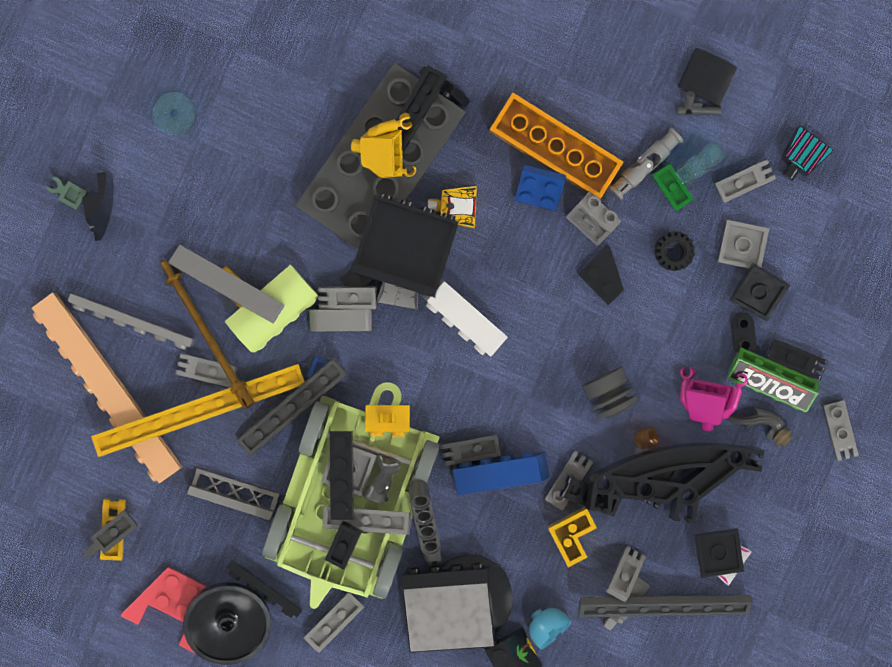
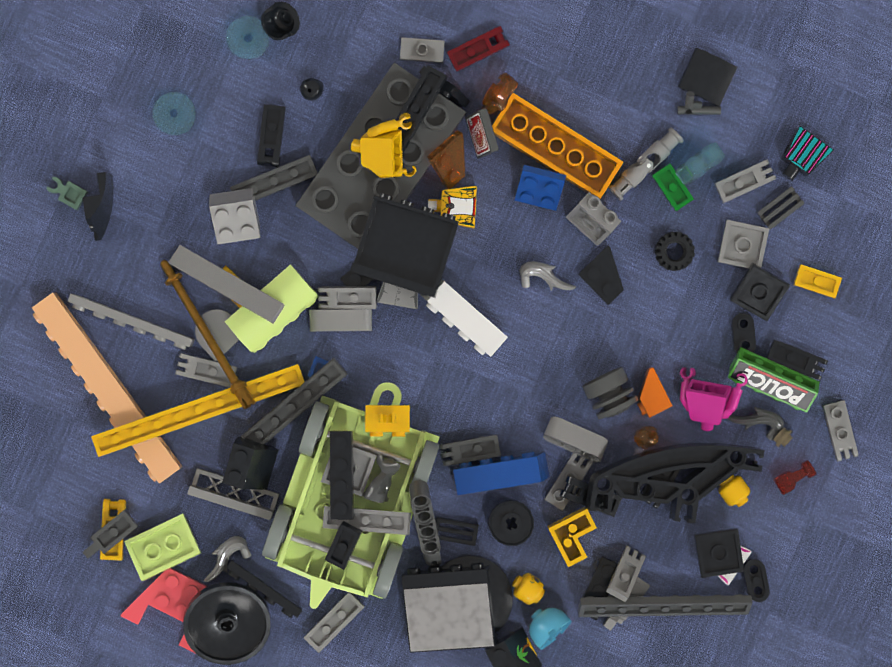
(162, 547): none -> yellowish green plate
(219, 329): none -> light grey tile
(224, 552): none -> light grey piece
(234, 216): none -> light grey brick
(247, 26): none -> clear light blue plate
(250, 465): none -> black slope
(271, 134): none -> black plate
(279, 178): none -> dark grey plate
(280, 21): none -> black helmet
(316, 87): none -> black piece
(422, 50): none -> light grey plate
(449, 160): none -> clear orange wing
(462, 532): none -> black tile
(477, 49): none -> dark red plate
(482, 133): none -> tile
(497, 94): none -> clear orange plate
(498, 524): none -> black wheel
(528, 588): none -> yellow head
(543, 271): none -> light grey piece
(575, 439): none -> light grey beam
(600, 580): none -> black plate
(652, 395): none -> orange slope
(734, 491): none -> yellow head
(756, 579): none -> black plate
(787, 481): none -> clear red leg
(795, 196): none -> dark grey tile
(817, 281): none -> yellow plate

